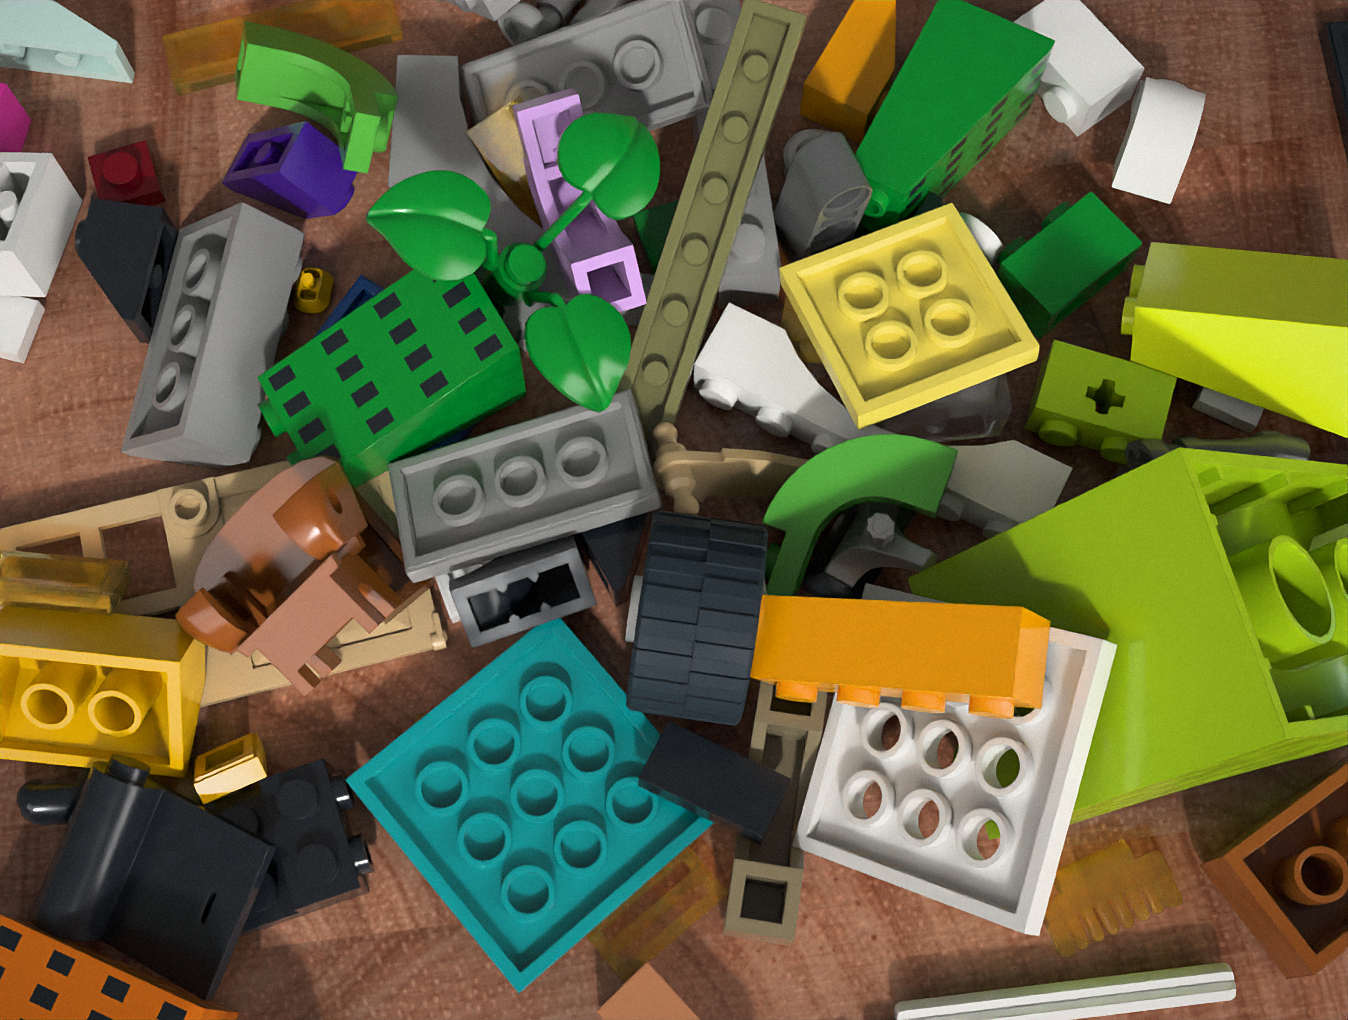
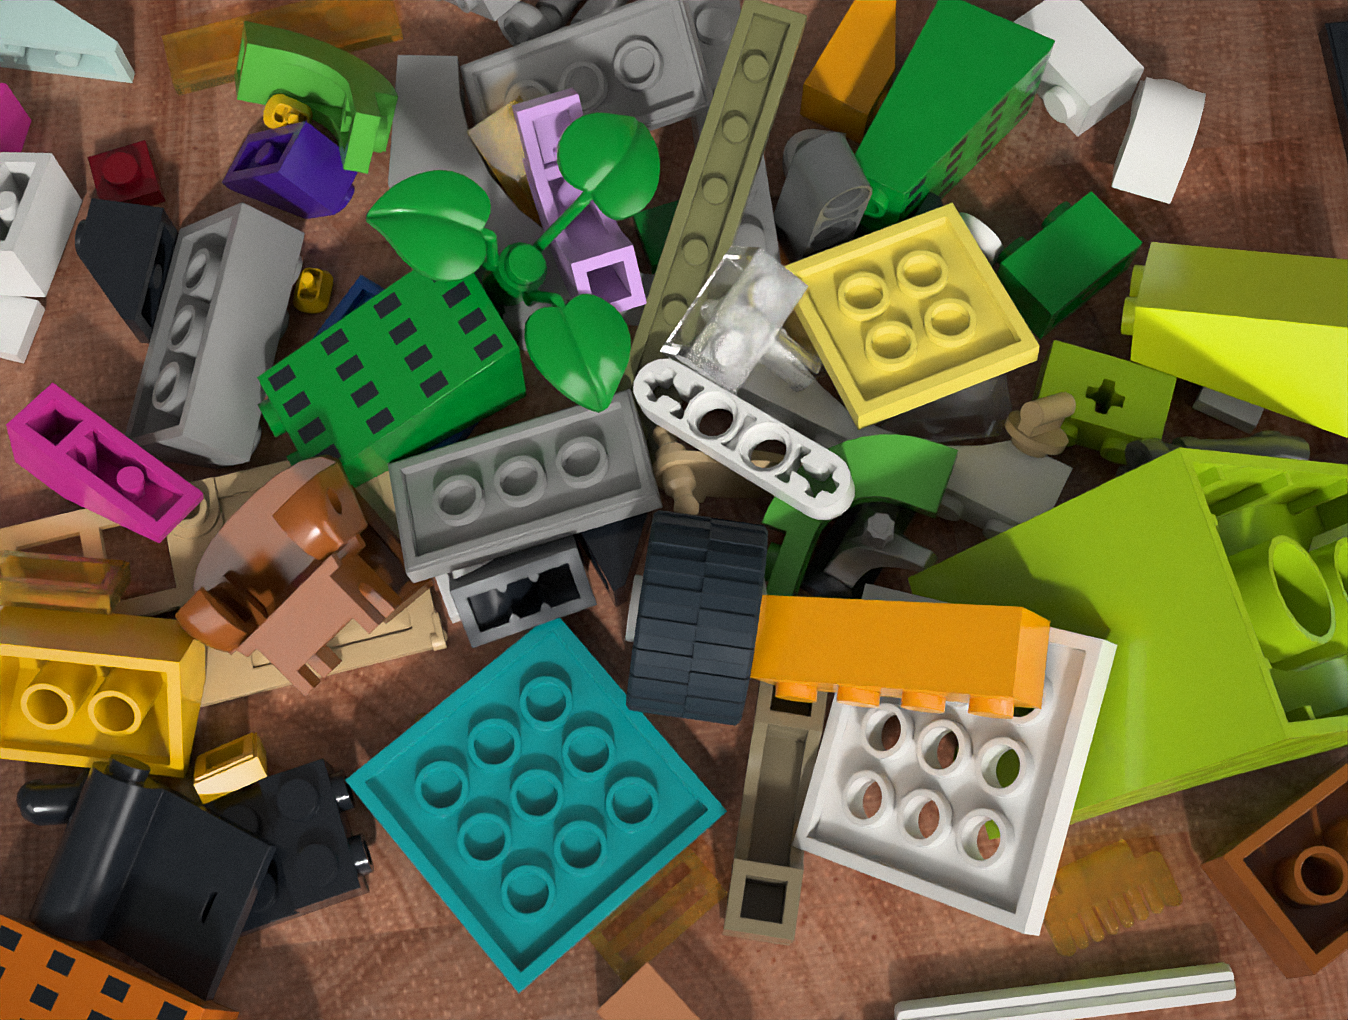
(98, 466): none -> dark pink slope
(285, 111): none -> yellow rock
(714, 782): black tile -> none
(741, 322): none -> clear brick
(747, 430): none -> white beam
(1038, 423): none -> tan plate

